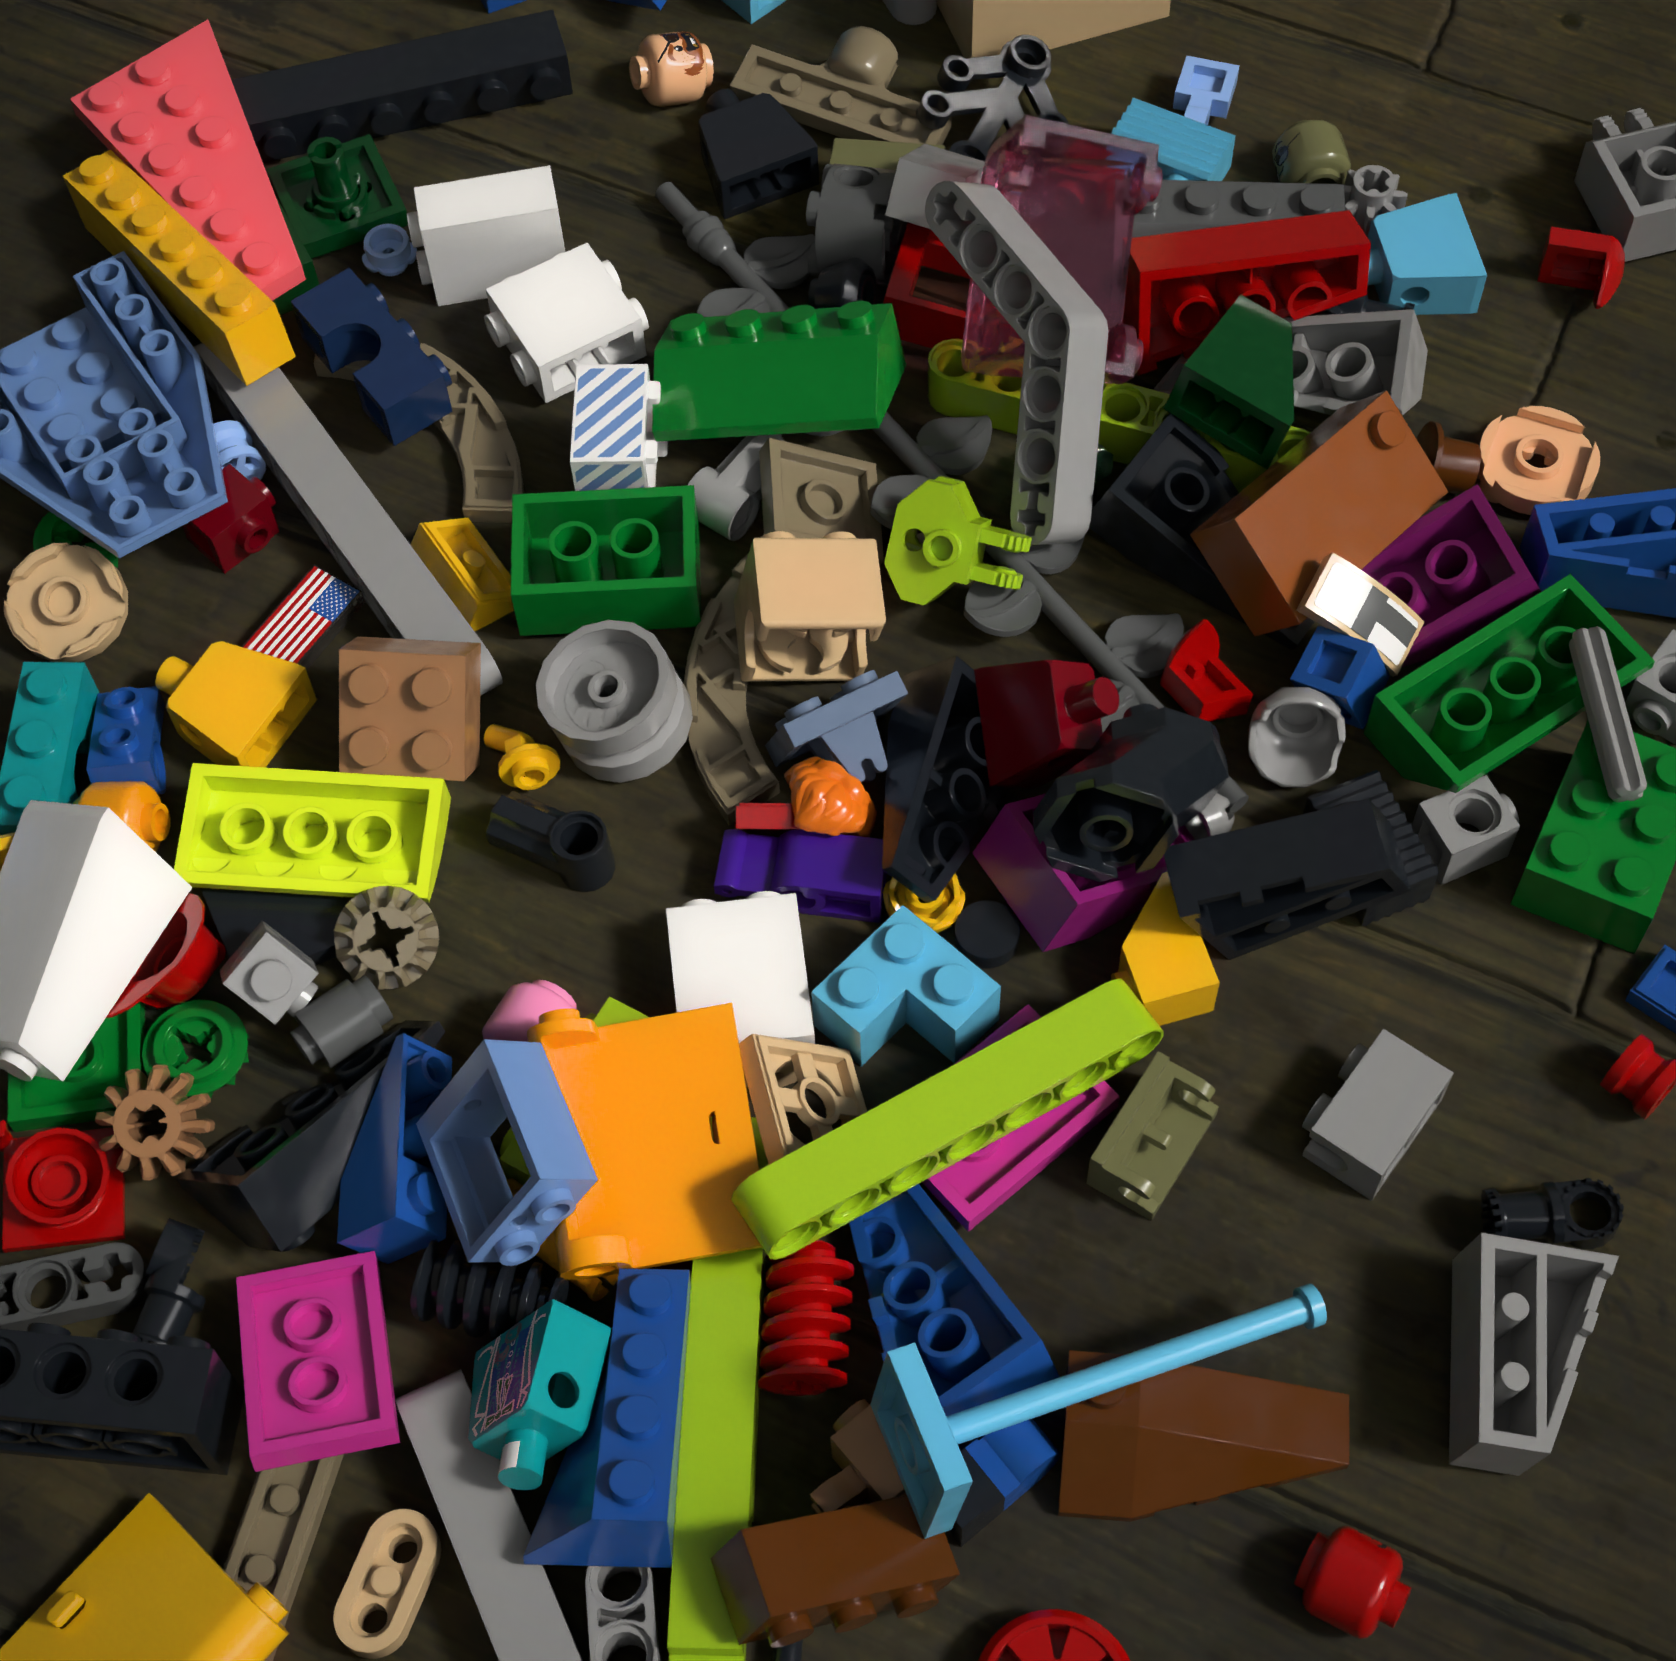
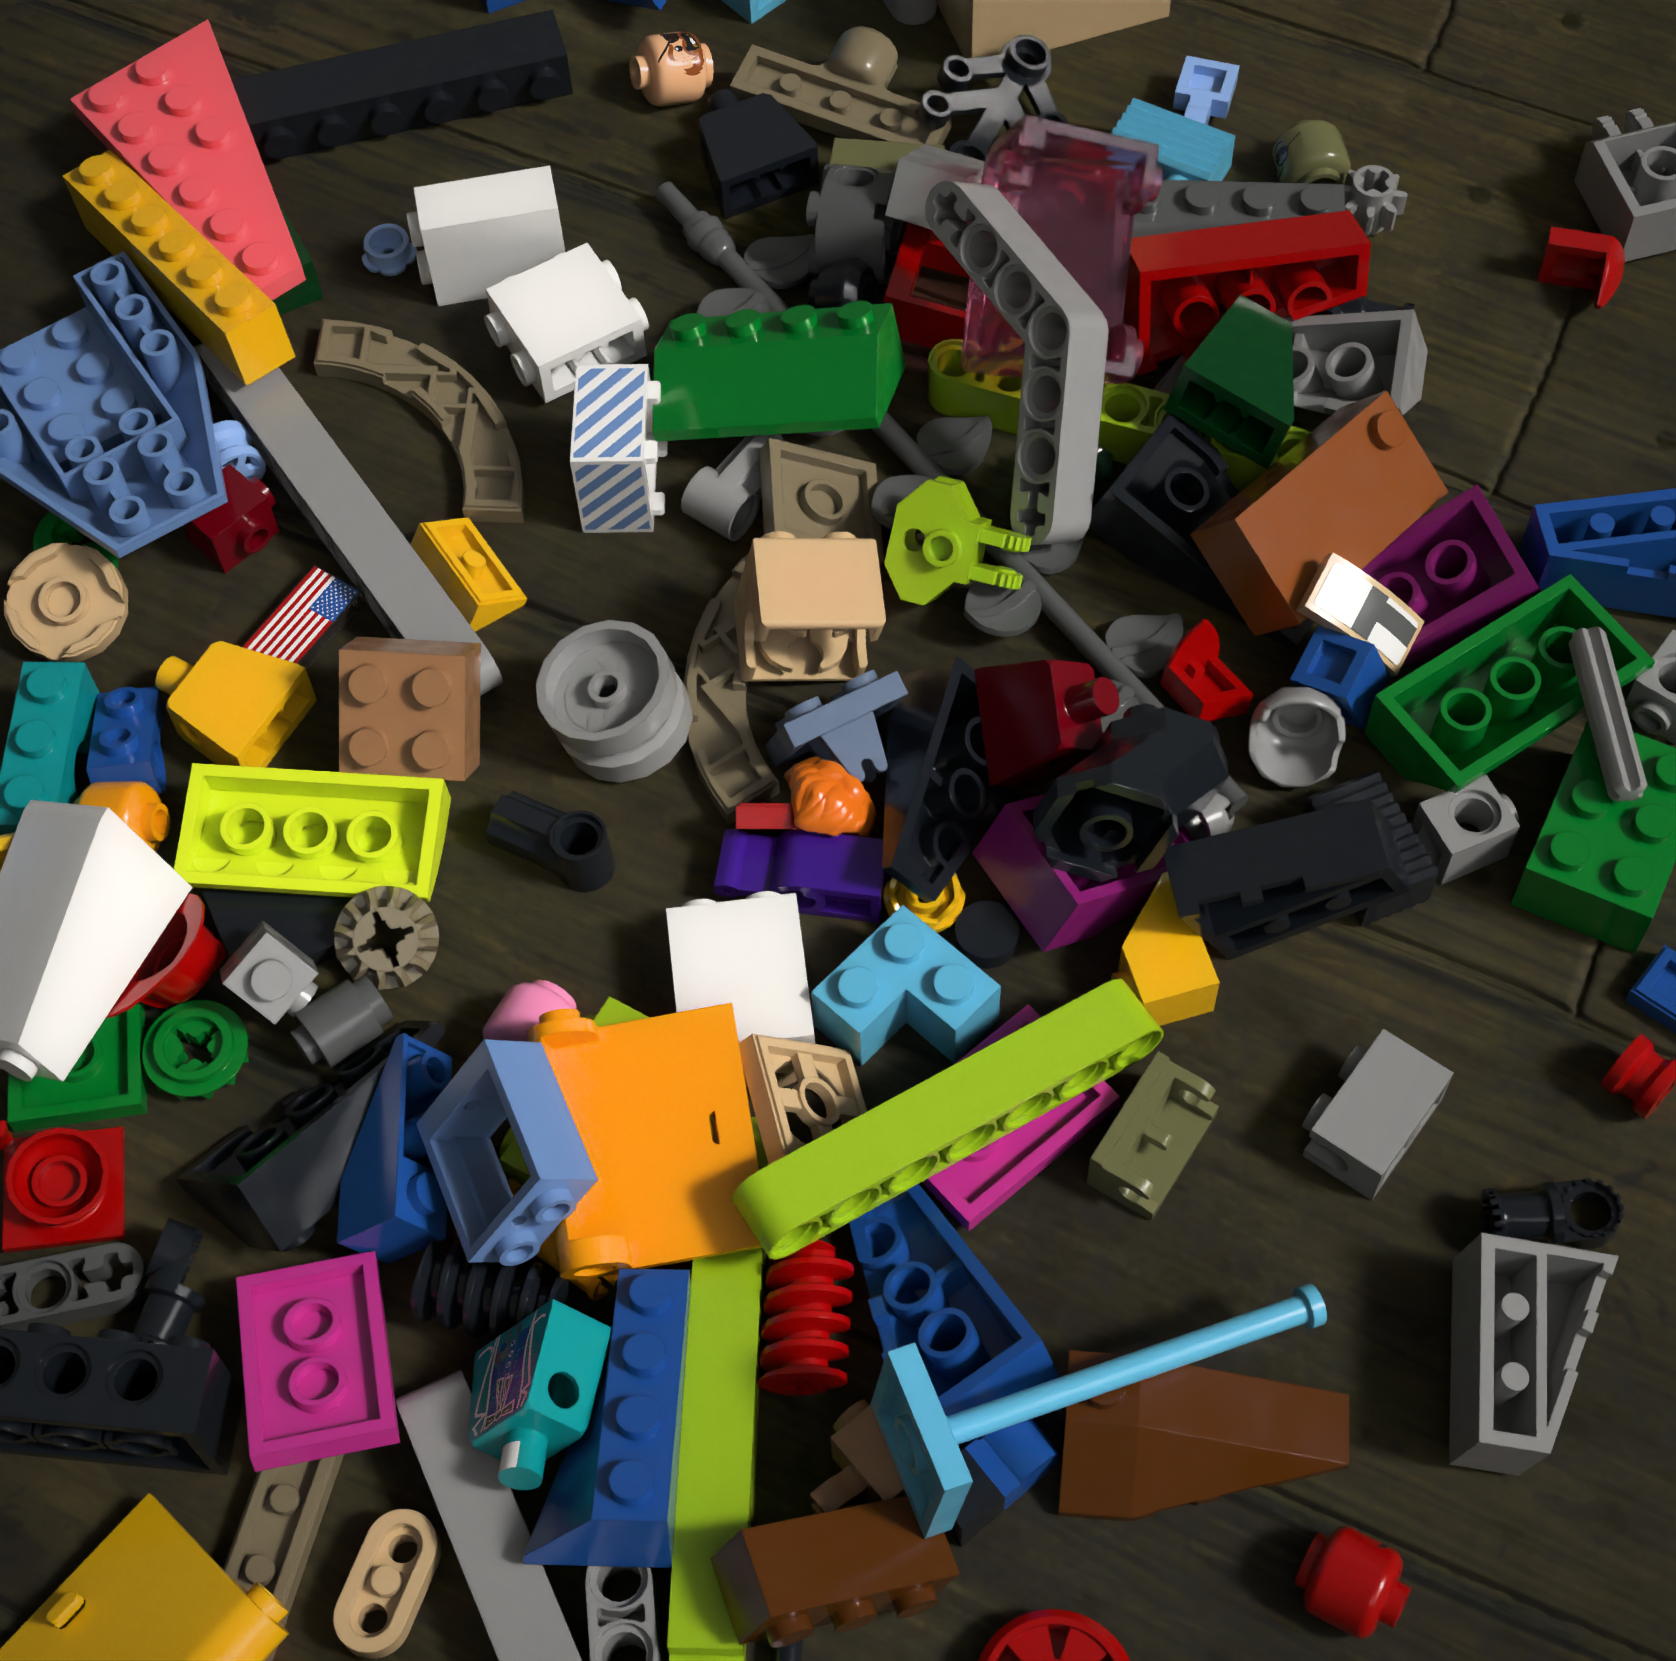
(129, 1125): medium nougat gear -> none
(333, 186): dark green plate -> none
(353, 323): dark blue arch -> none
(526, 763): yellow plate -> none
(605, 559): green brick -> none
(1426, 258): medium azure torso -> none
(1453, 459): reddish brown piece -> none
(1542, 431): light nougat plate -> none

